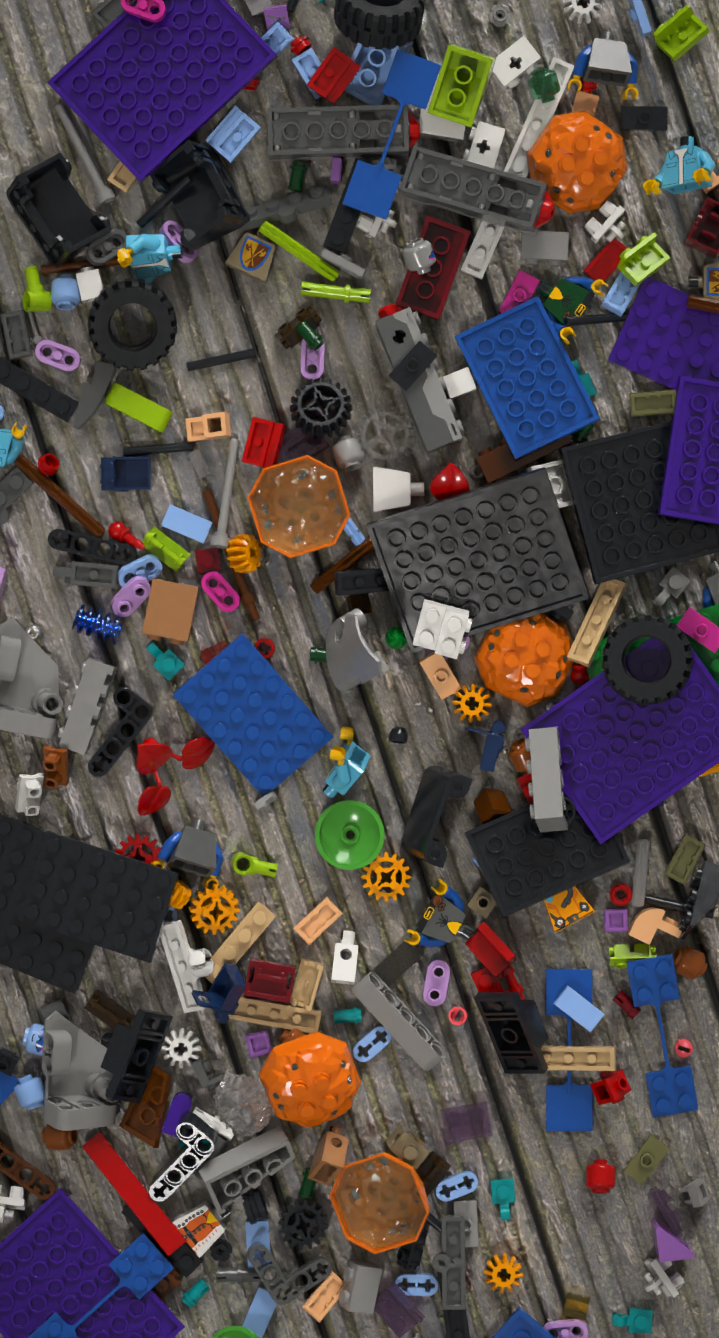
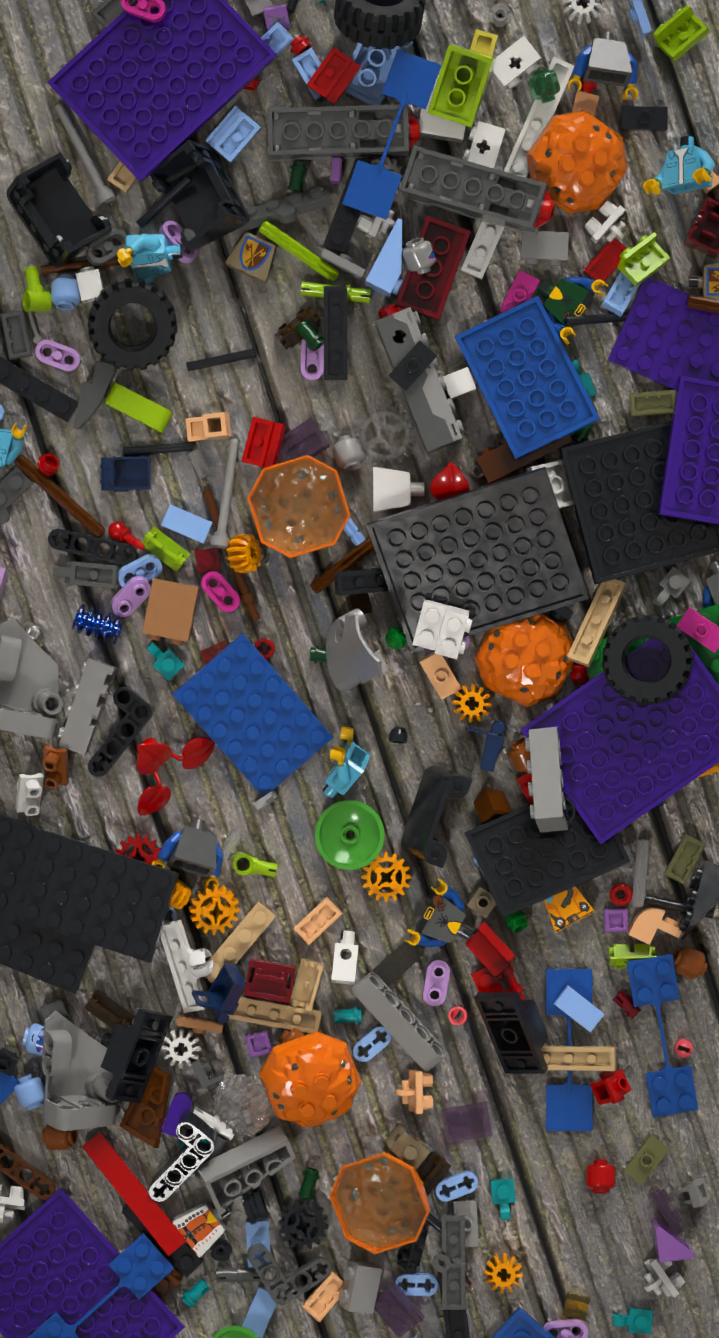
(199, 1024): none -> medium nougat plate
(329, 1156): medium nougat torso -> none
(335, 333): none -> black plate
(337, 400): black gear -> none
(386, 271): none -> light blue slope
(413, 1091): none -> light nougat hips
(484, 42): none -> light yellow plate
(517, 922): none -> green plate

